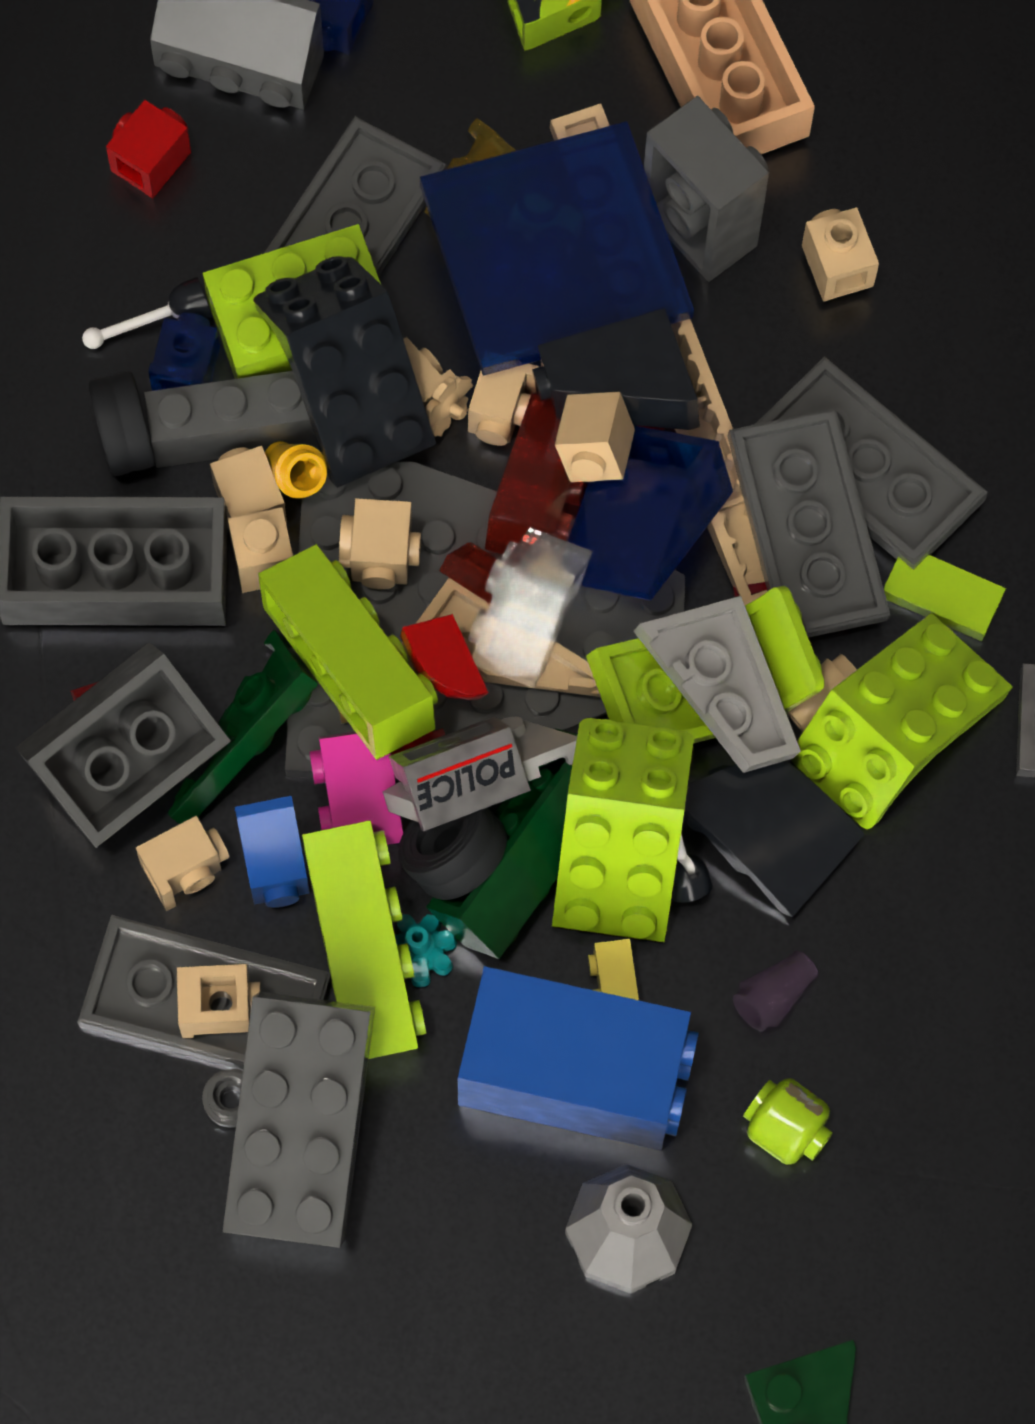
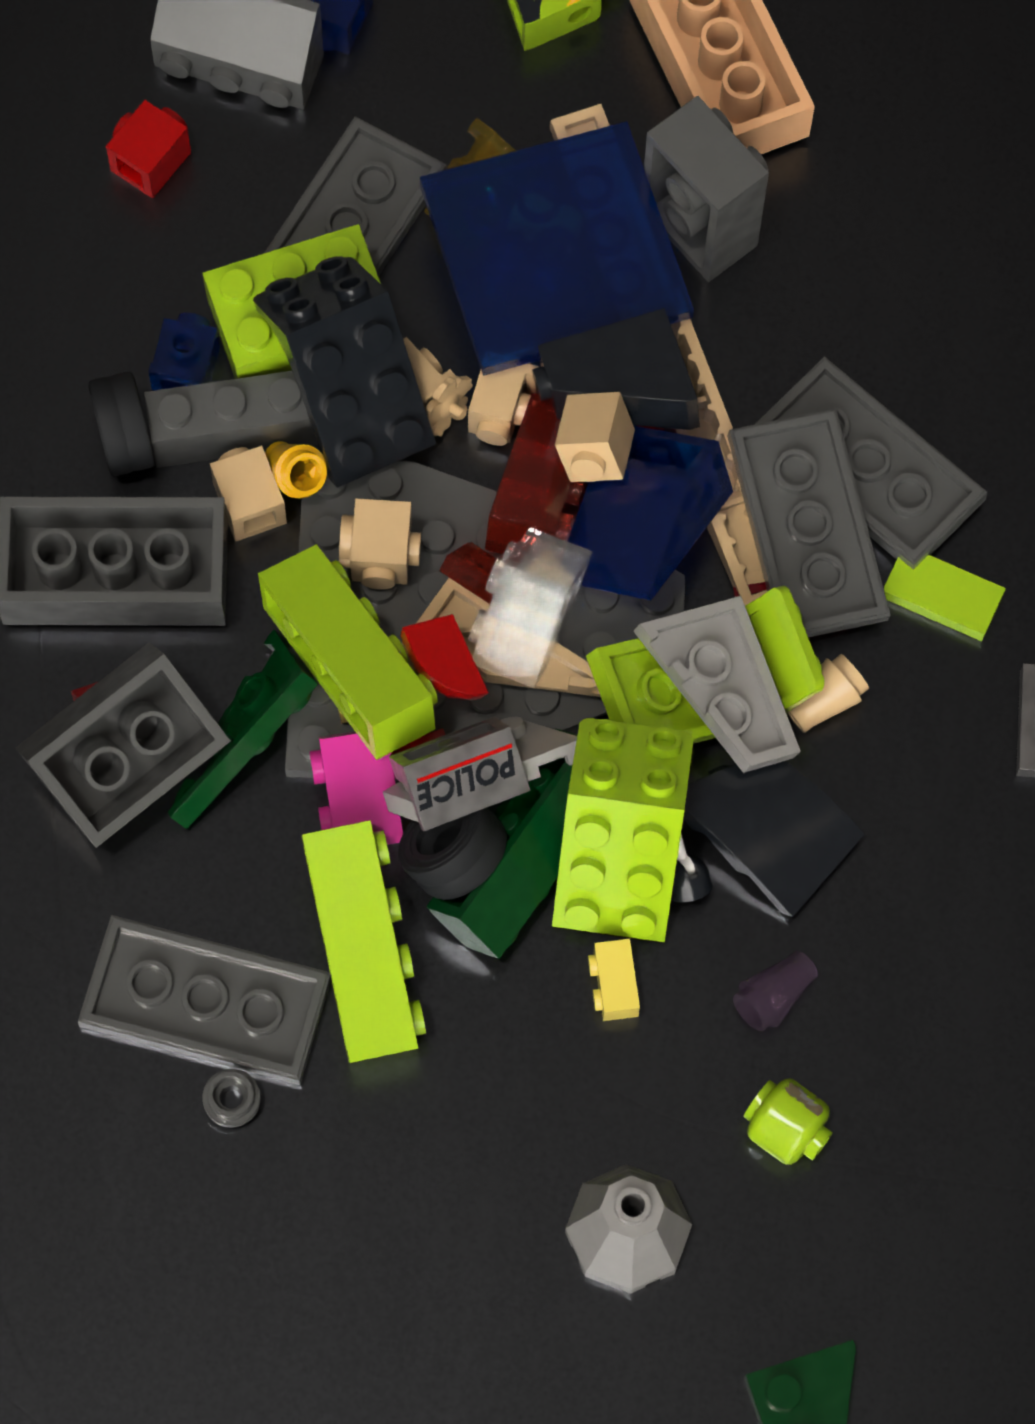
(182, 860): tan brick -> none
(184, 298): hinge -> none
(201, 986): tan brick -> none
(258, 544): tan brick -> none
(272, 852): blue slope -> none
(298, 1119): dark grey brick -> none
(426, 947): teal plant -> none
(576, 1059): blue brick -> none
(839, 253): tan brick -> none
(896, 718): lime bracket -> none

